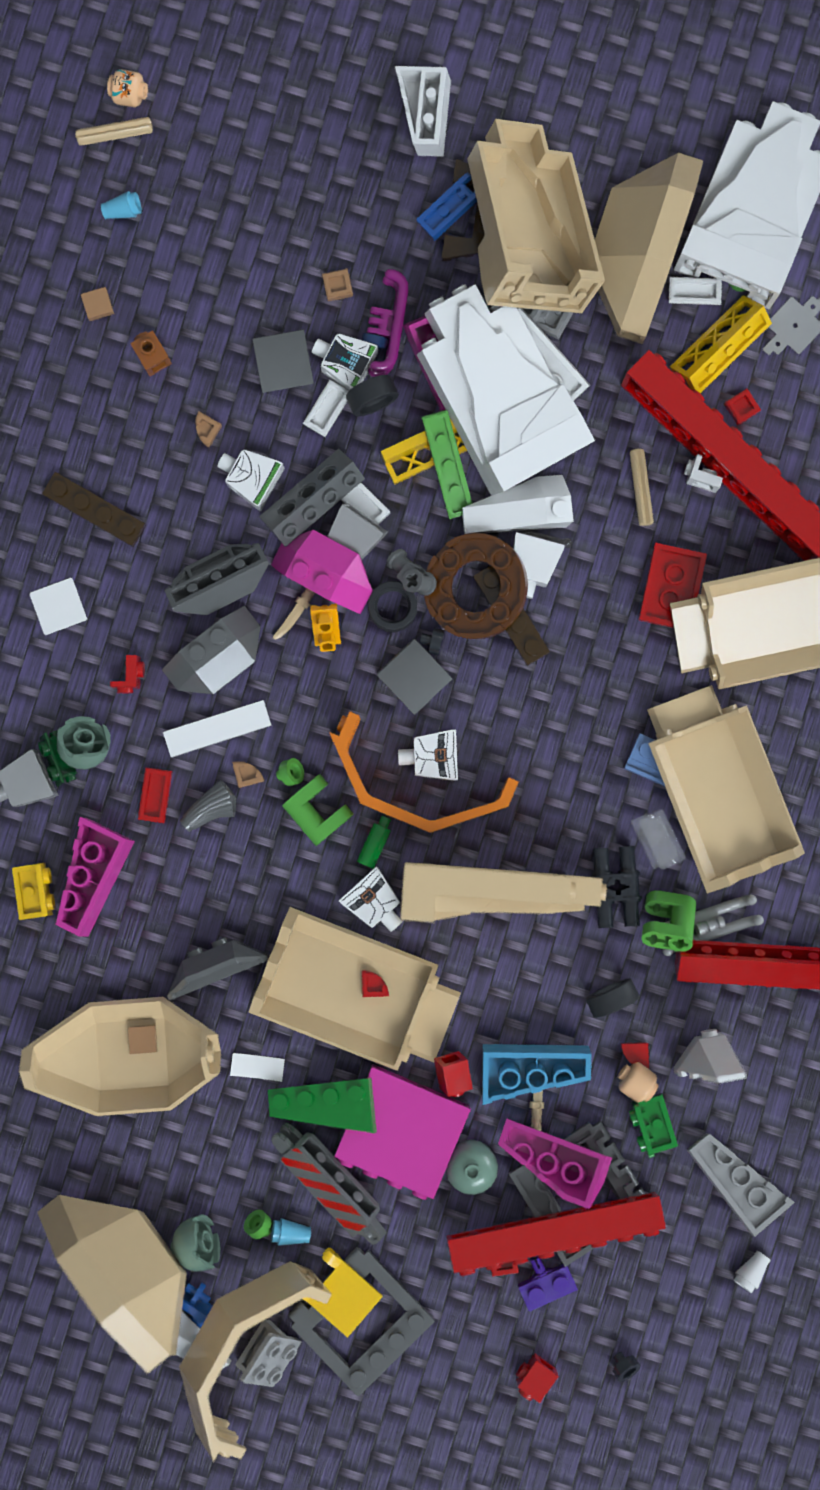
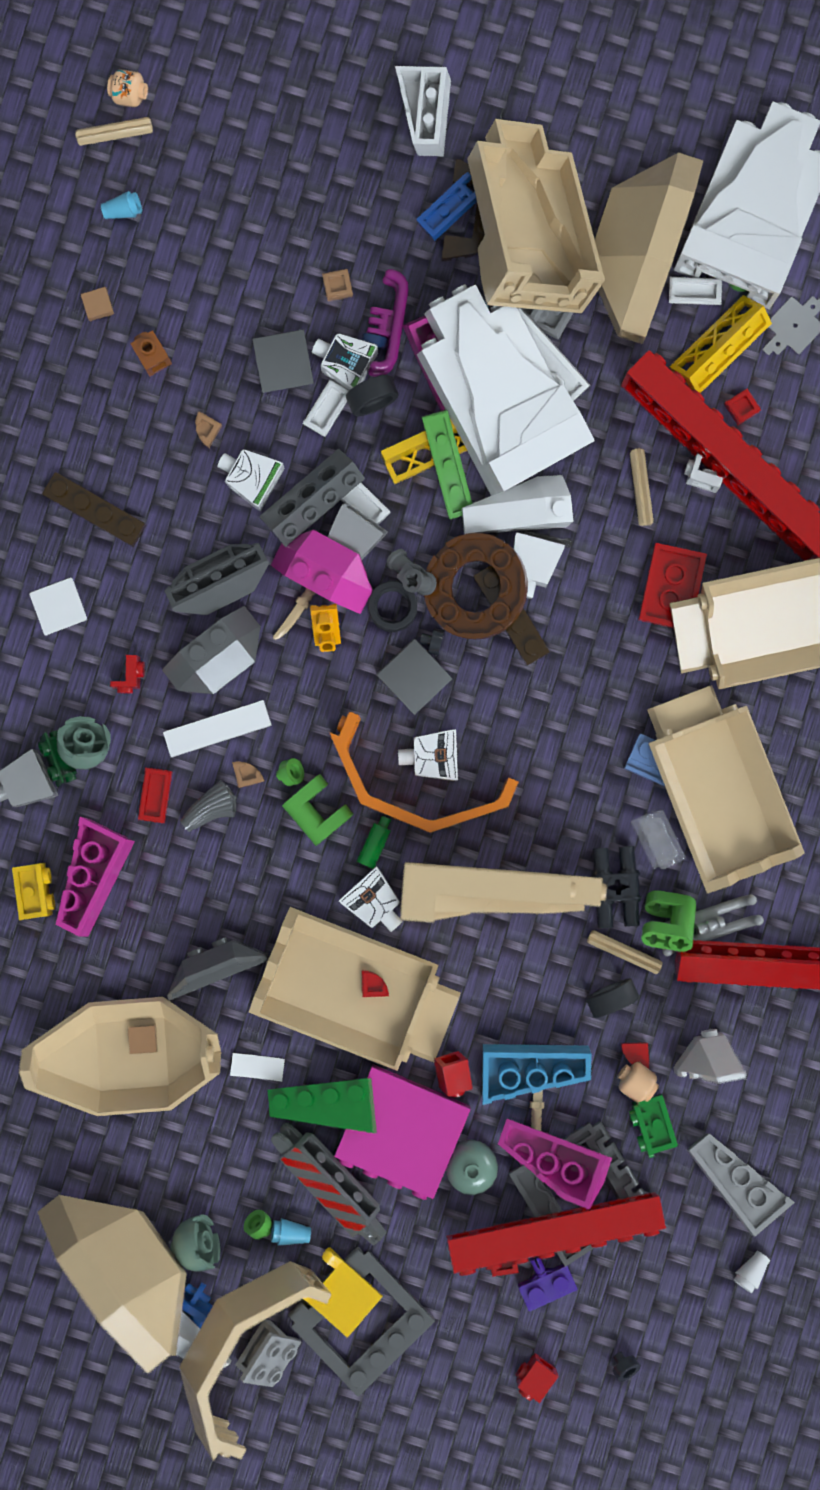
(625, 952): none -> tan axle

